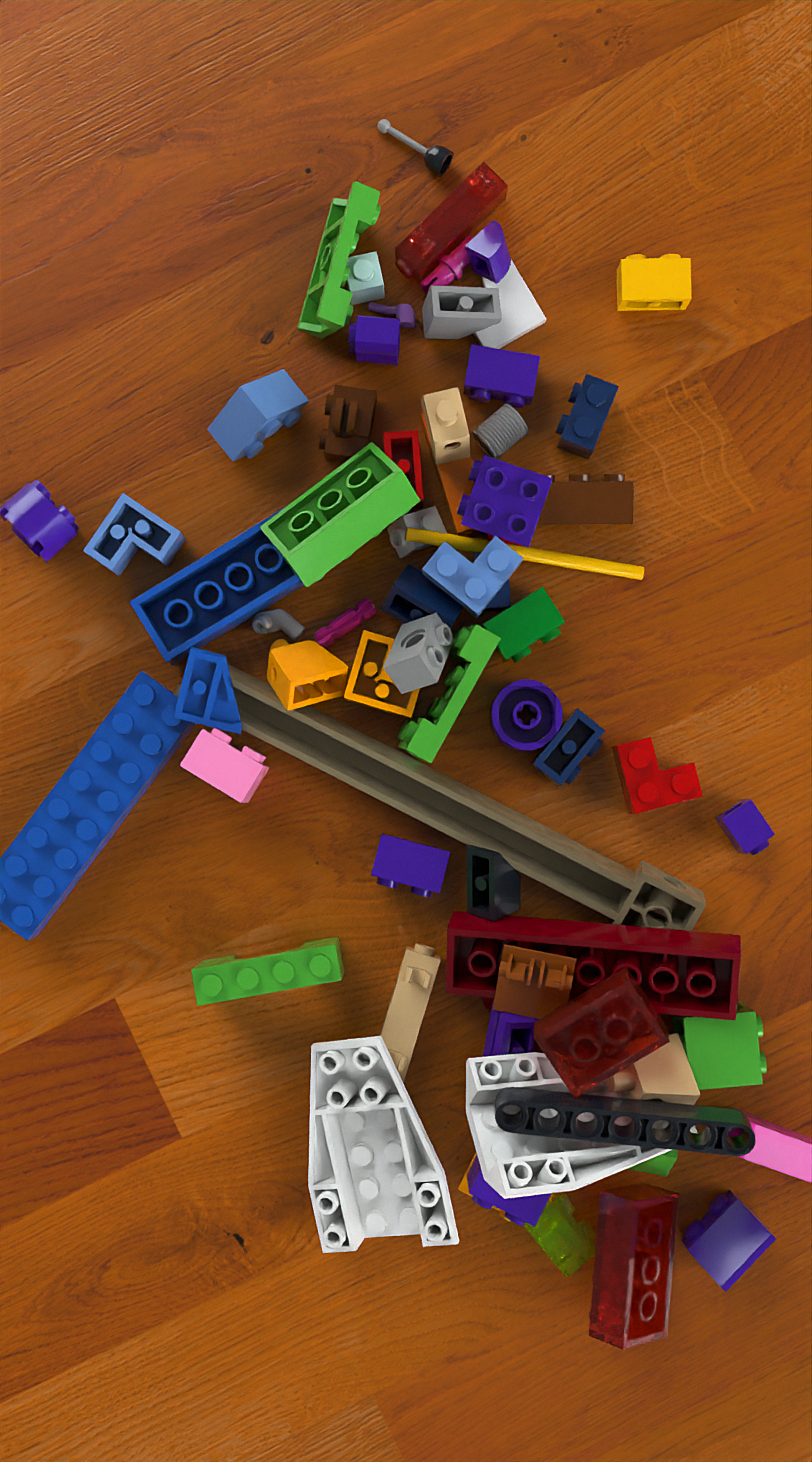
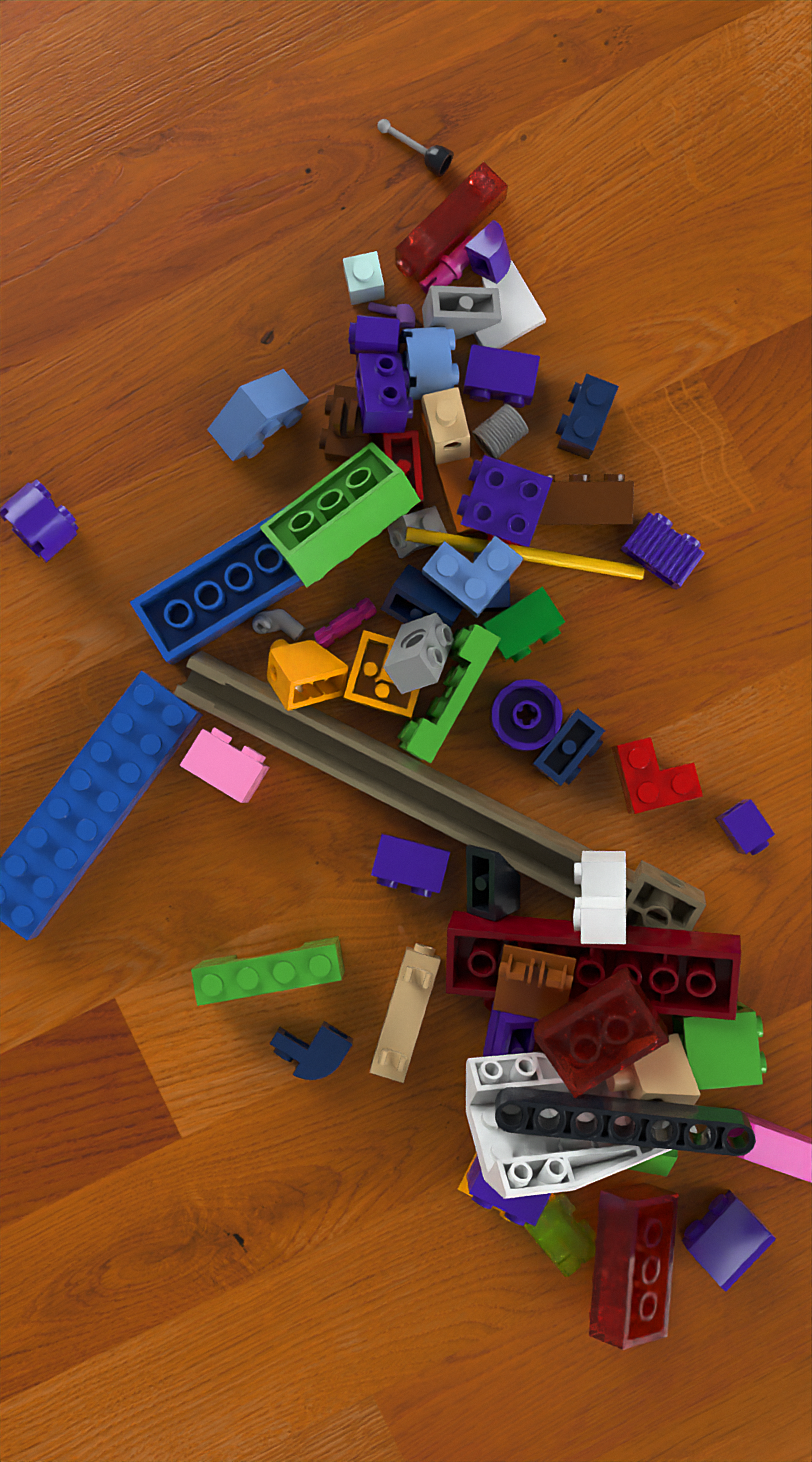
(127, 530): medium blue brick -> none
(208, 692): blue wing -> none
(319, 1057): none -> dark blue brick
(326, 304): bright green piece -> none
(370, 1152): white wedge -> none
(382, 393): none -> dark purple brick
(429, 360): none -> medium blue brick
(602, 908): none -> white brick
(653, 283): yellow brick -> none
(663, 550): none -> dark purple brick

